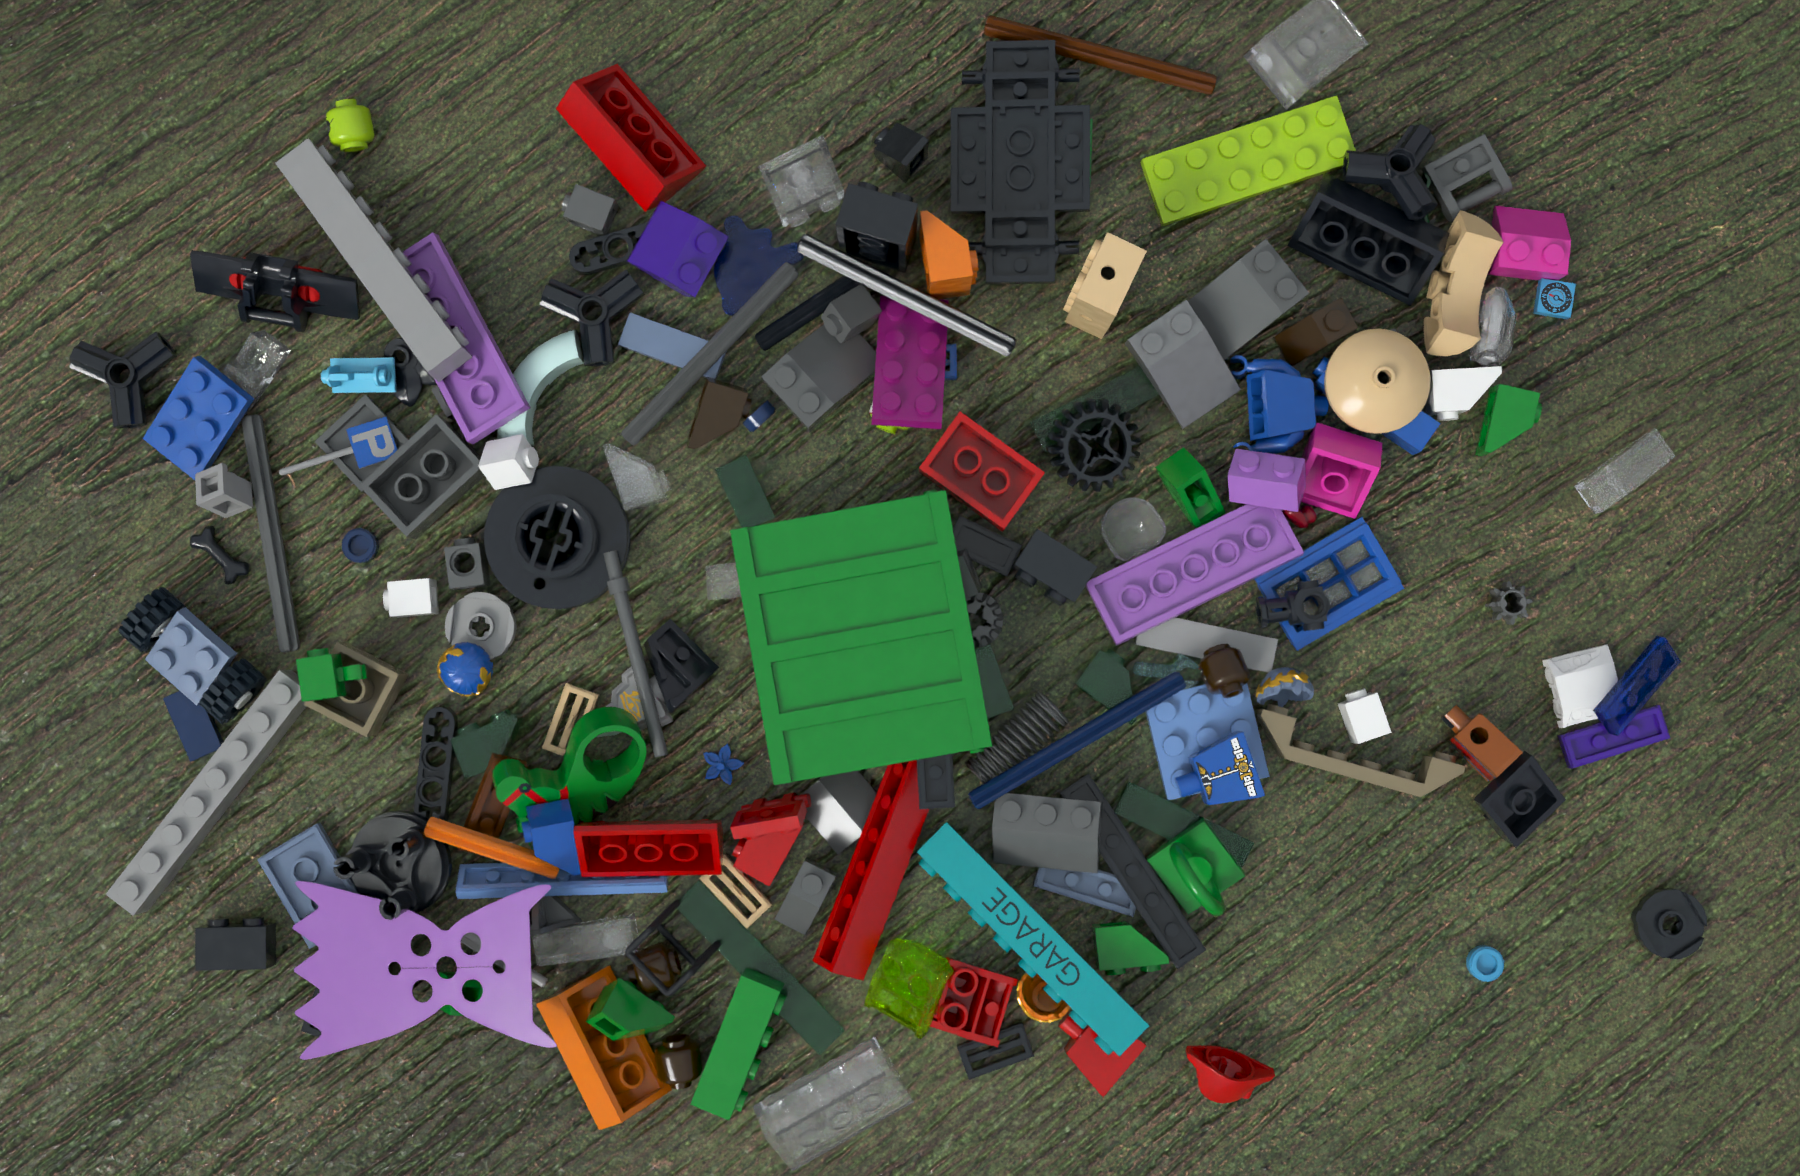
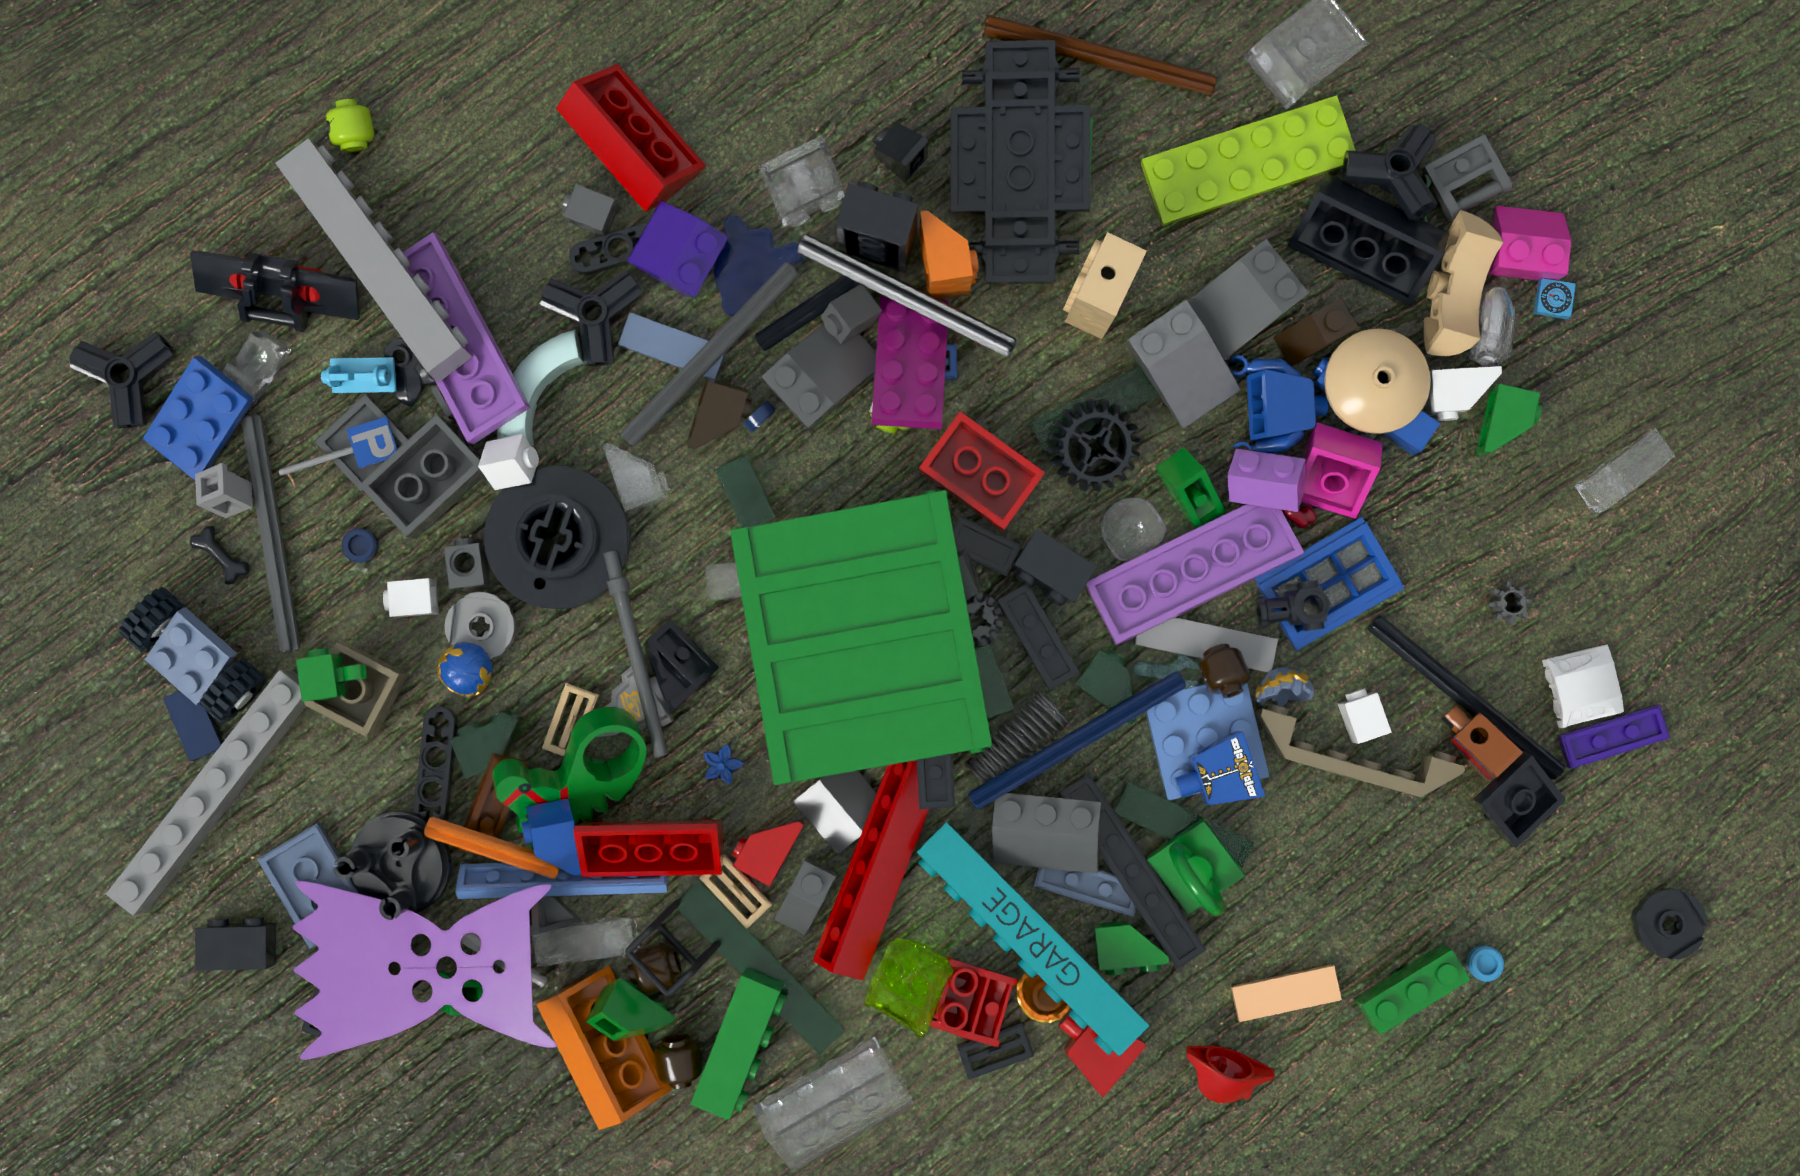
(770, 816): red plate -> none
(1038, 636): none -> black plate
(1286, 993): none -> light nougat tile
(1411, 989): none -> green brick
(1461, 692): none -> black axle
(1637, 685): clear blue tile -> none

